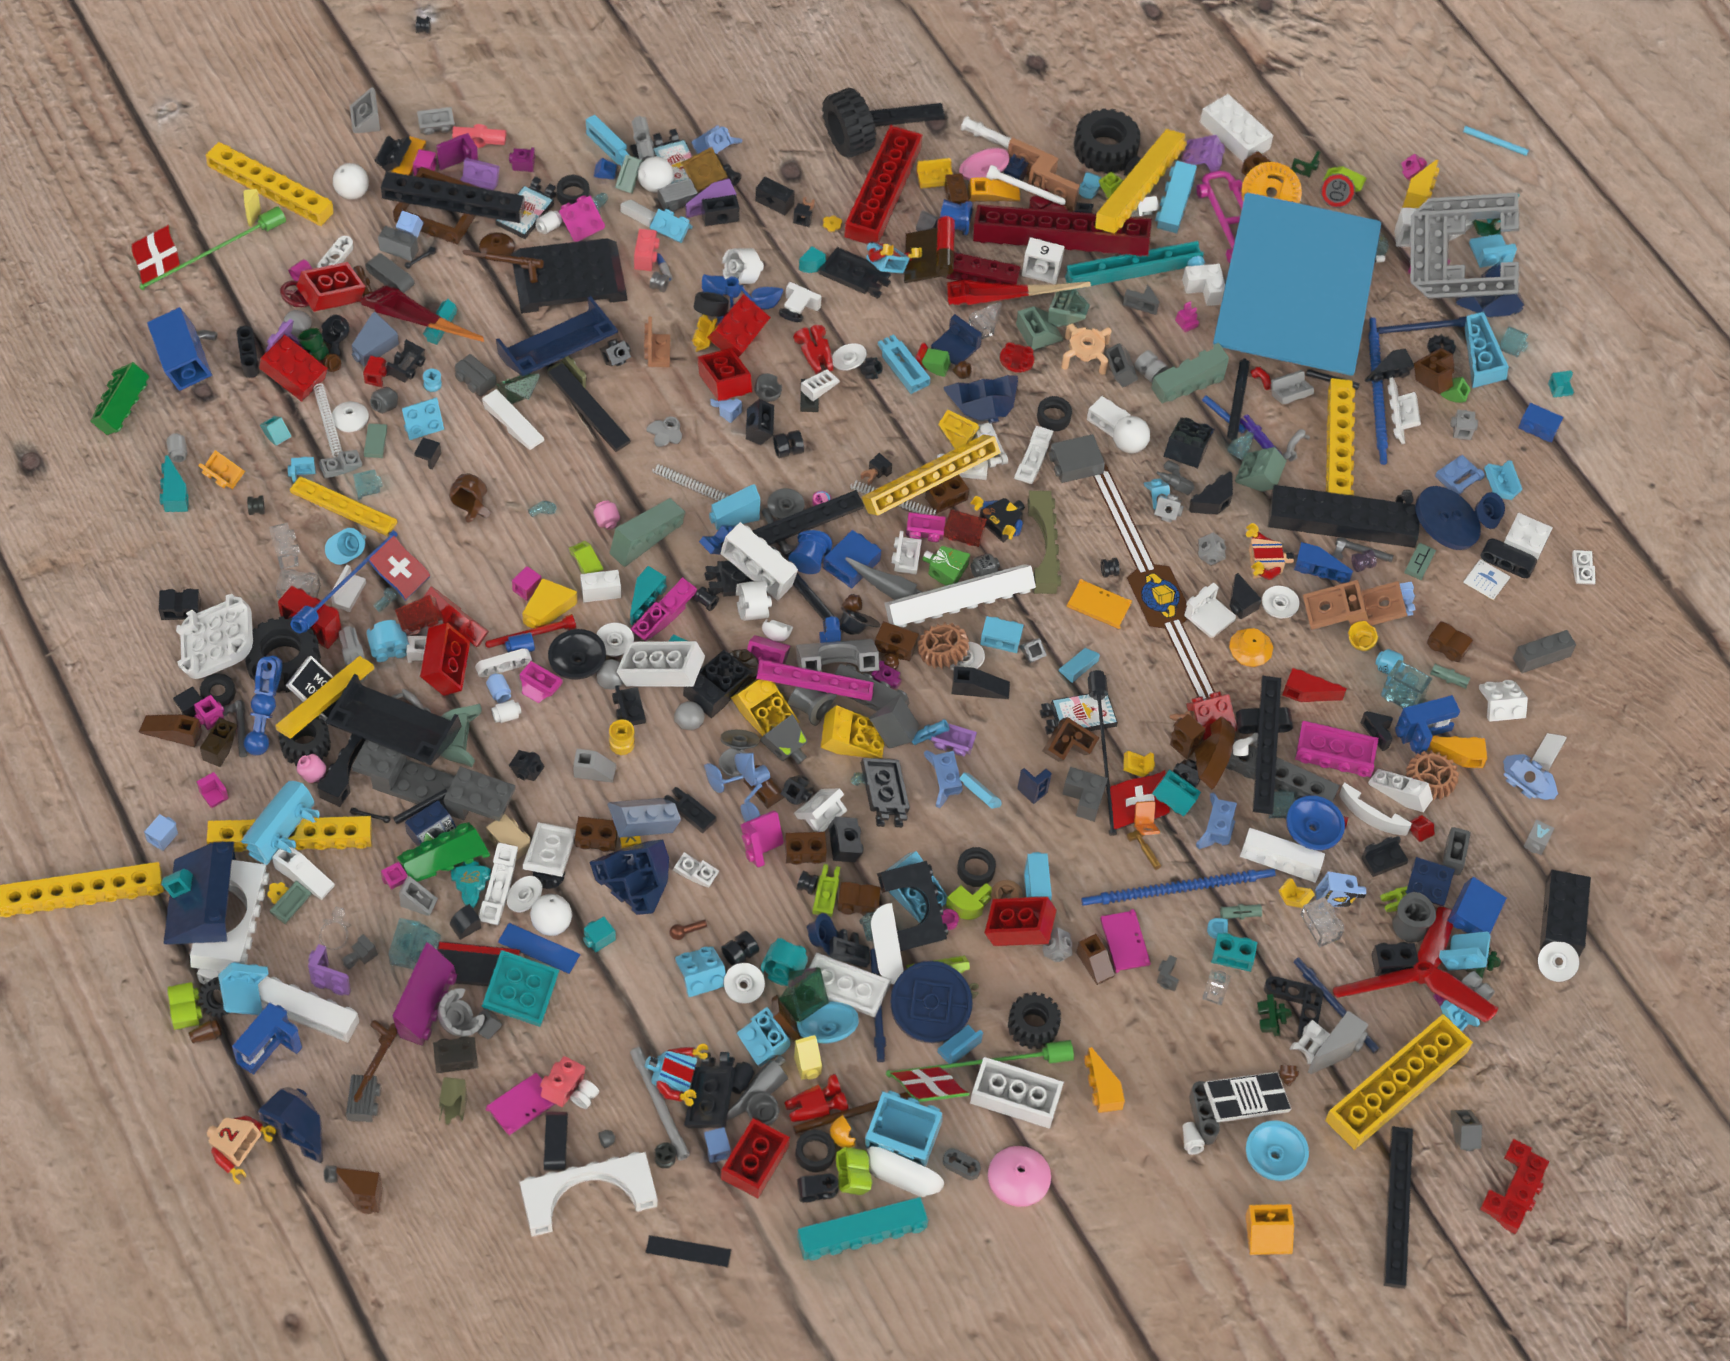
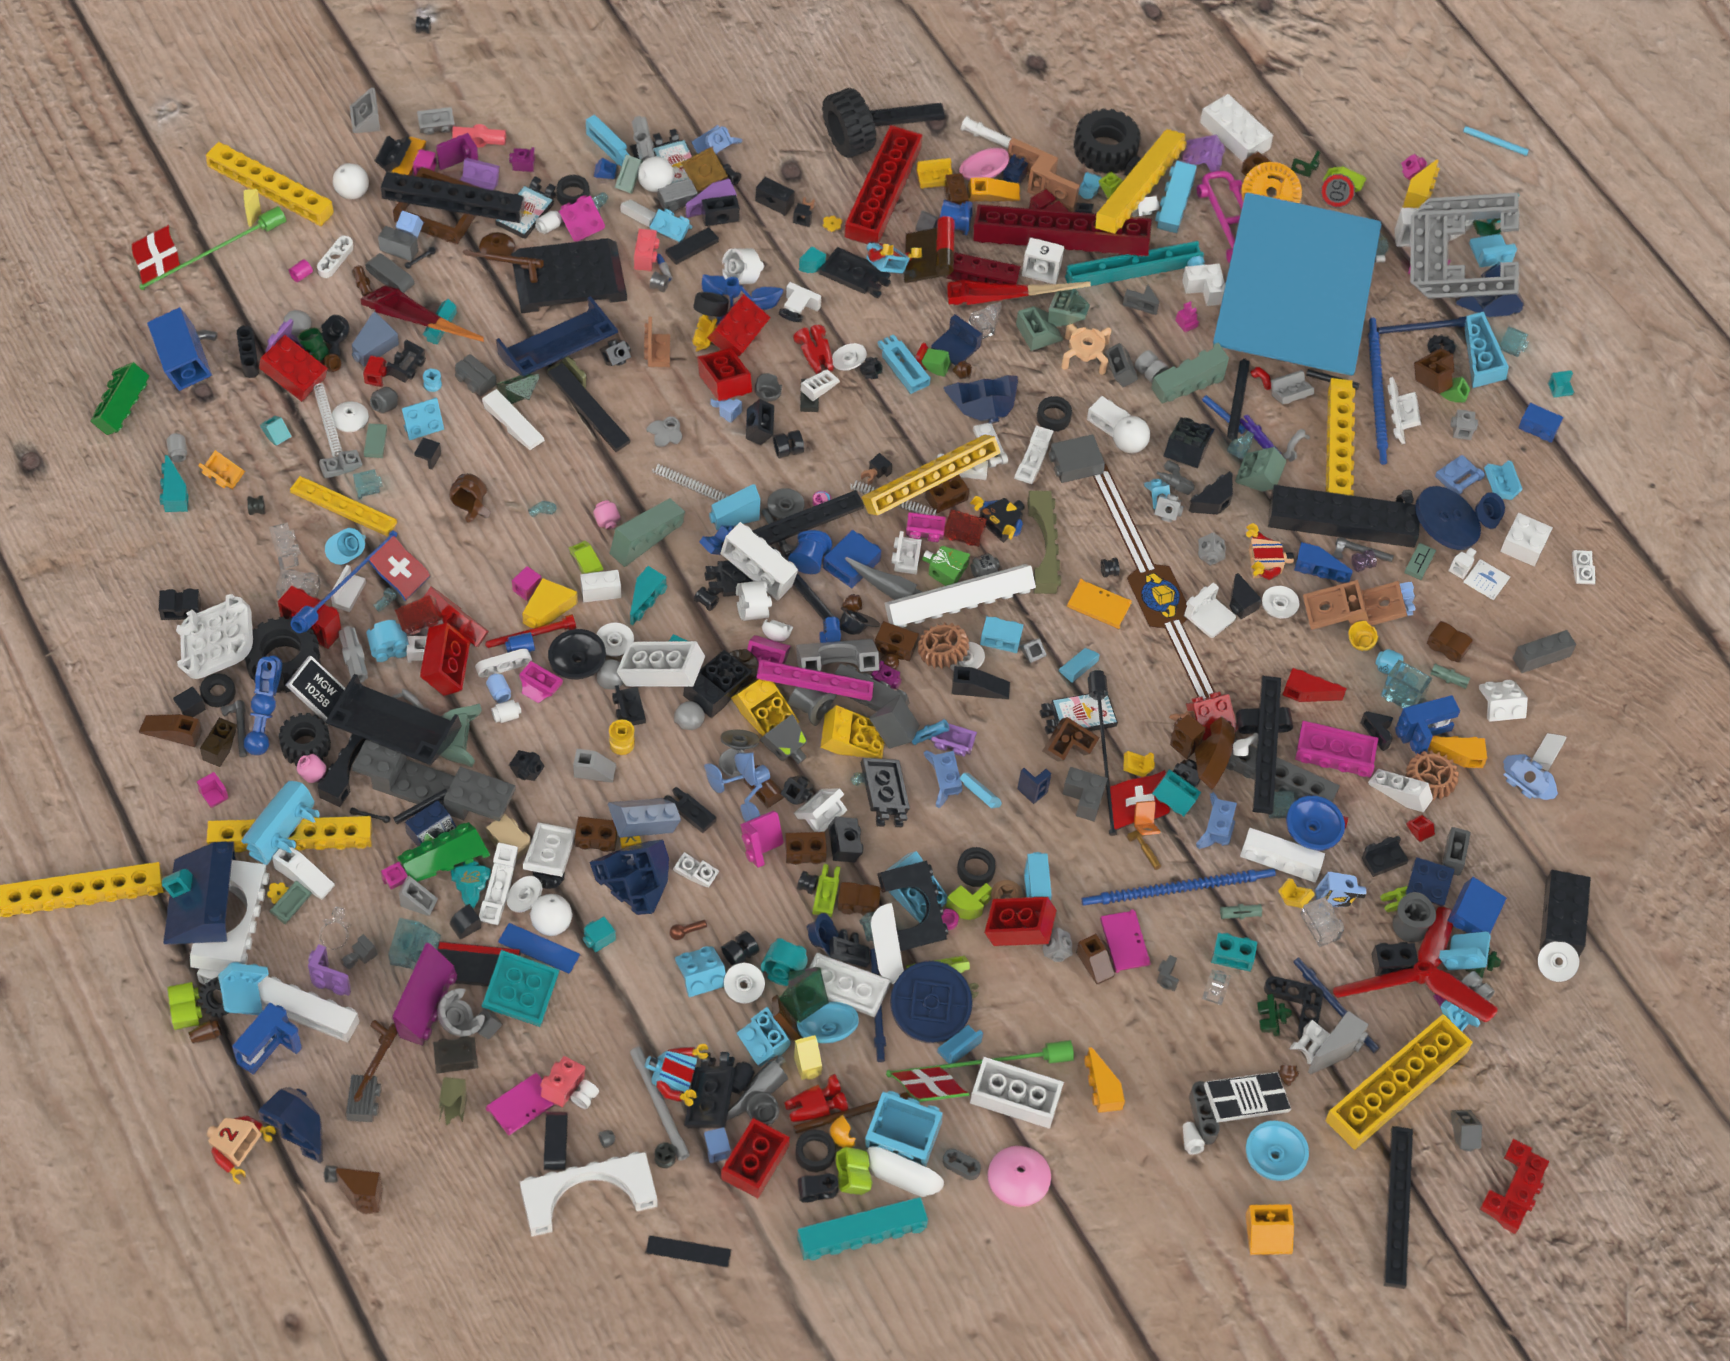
(161, 832): light blue brick -> none
(208, 711): dark pink brick -> none
(296, 298): dark red piece -> none
(301, 466): medium azure bracket -> none
(323, 698): yellow tile -> none
(330, 286): red brick -> none
(665, 611): dark pink slope -> none
(692, 245): none -> black tile
(957, 428): yellow wing -> none
(994, 173): white piece -> none
(1017, 357): red dish -> none
(1038, 1006): black tyre -> none
(1216, 926): medium azure tile -> none
(1249, 652): light orange hat -> none
(1371, 816): white slope -> none
(1394, 365): black slope -> none
(1462, 563): none -> white piece
(1508, 558): black beam -> none
(1538, 837): light grey brick -> none

